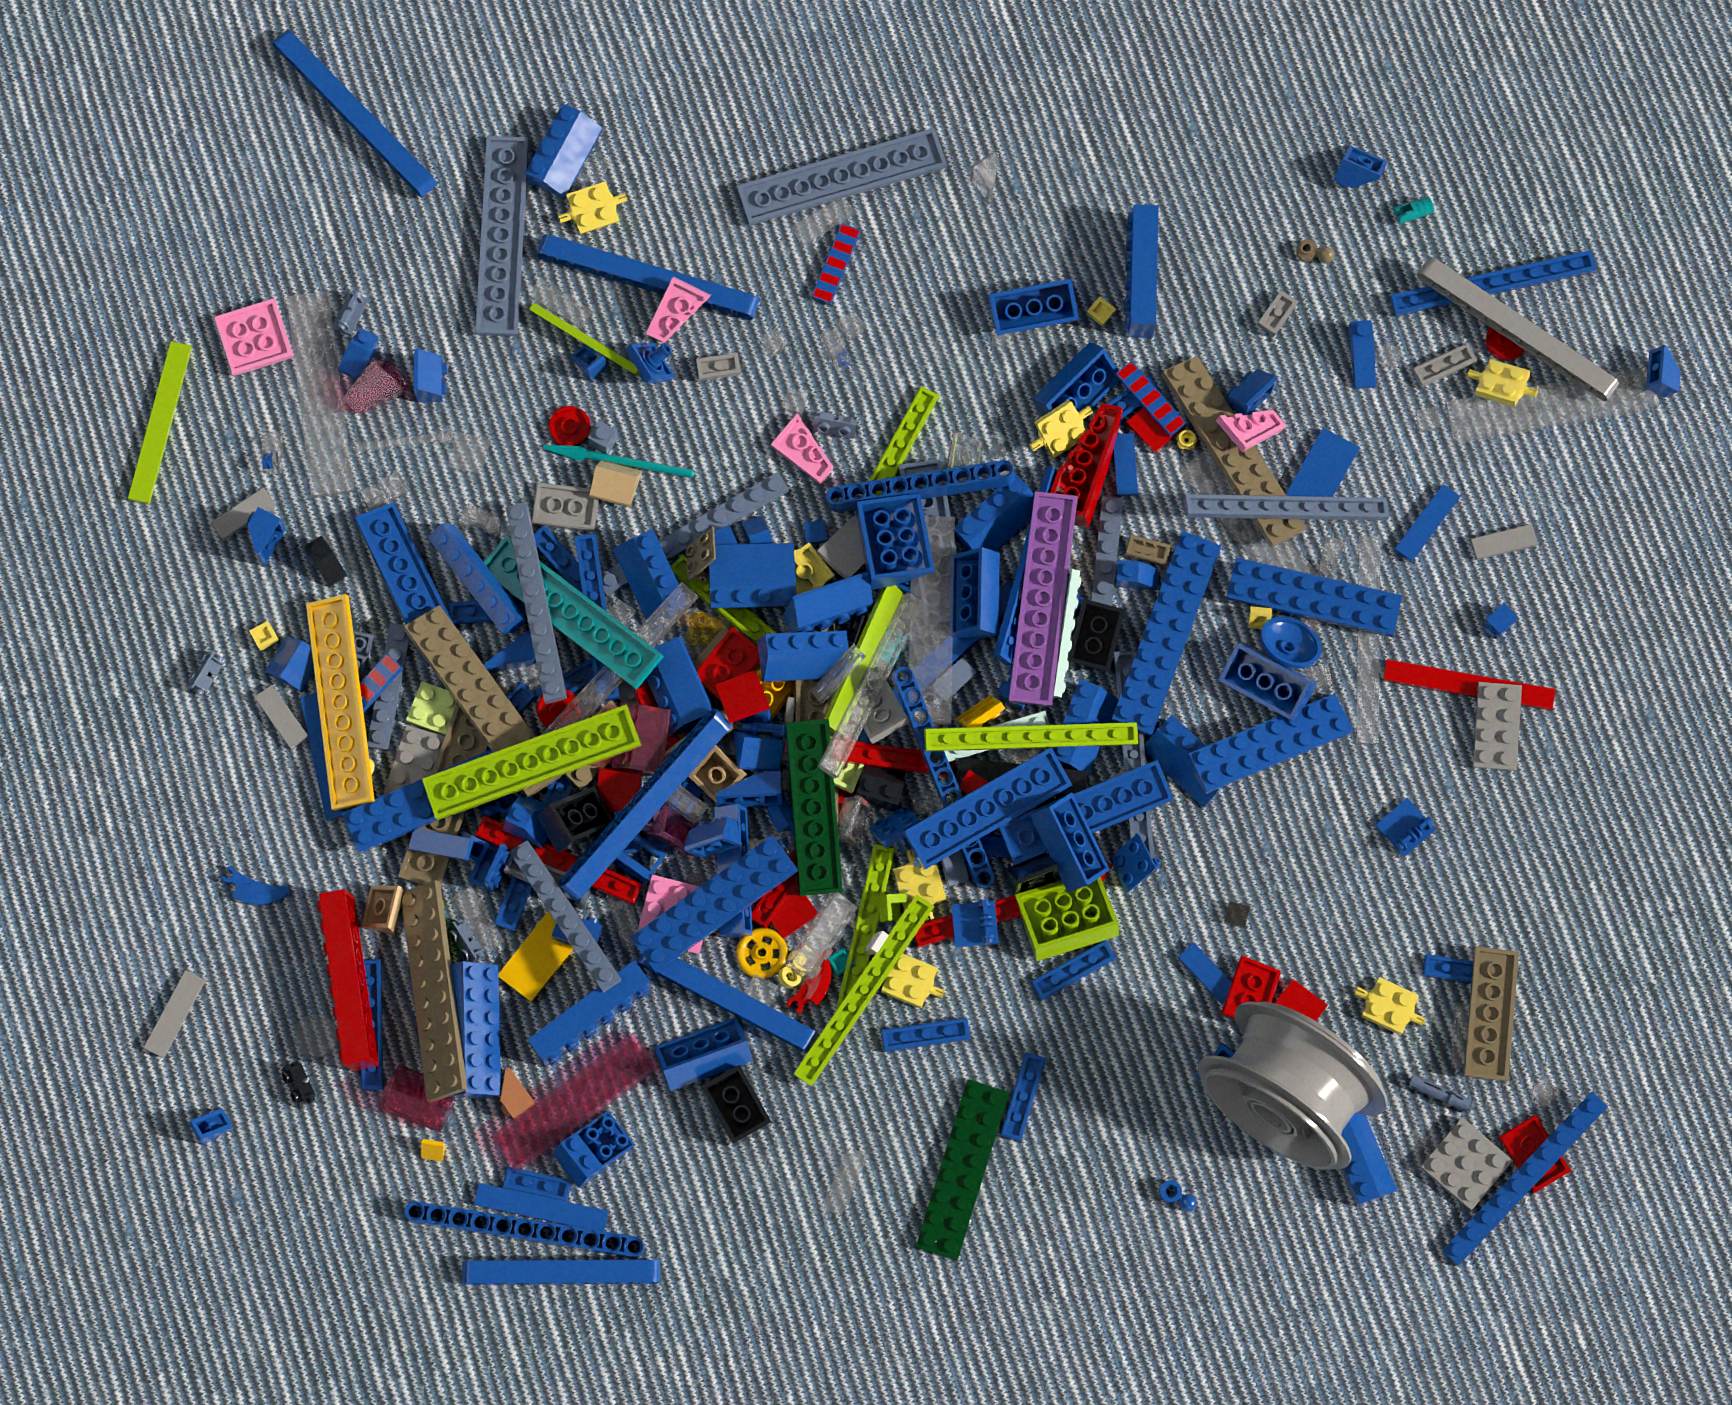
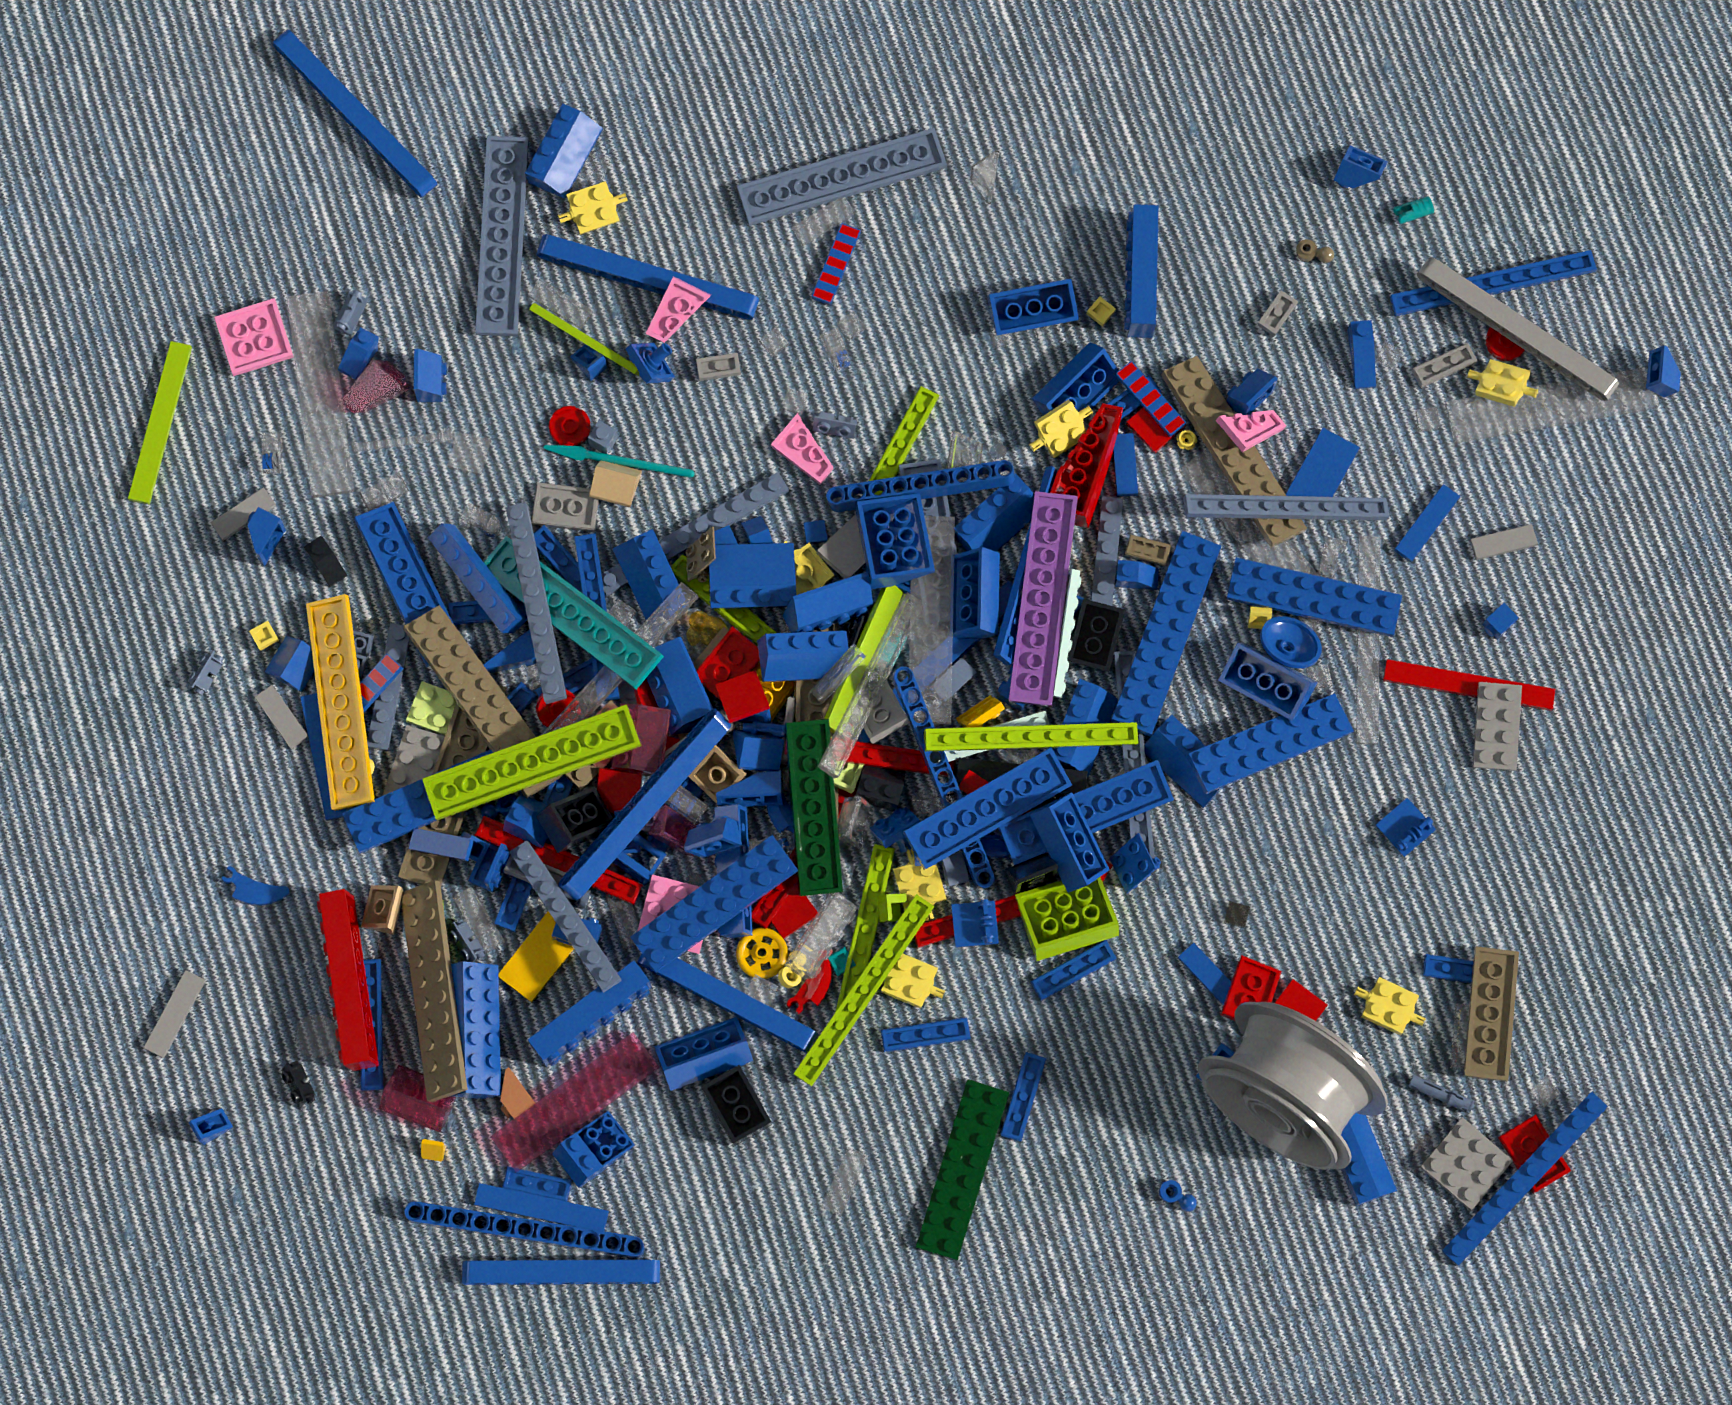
(876, 942): white tile -> none

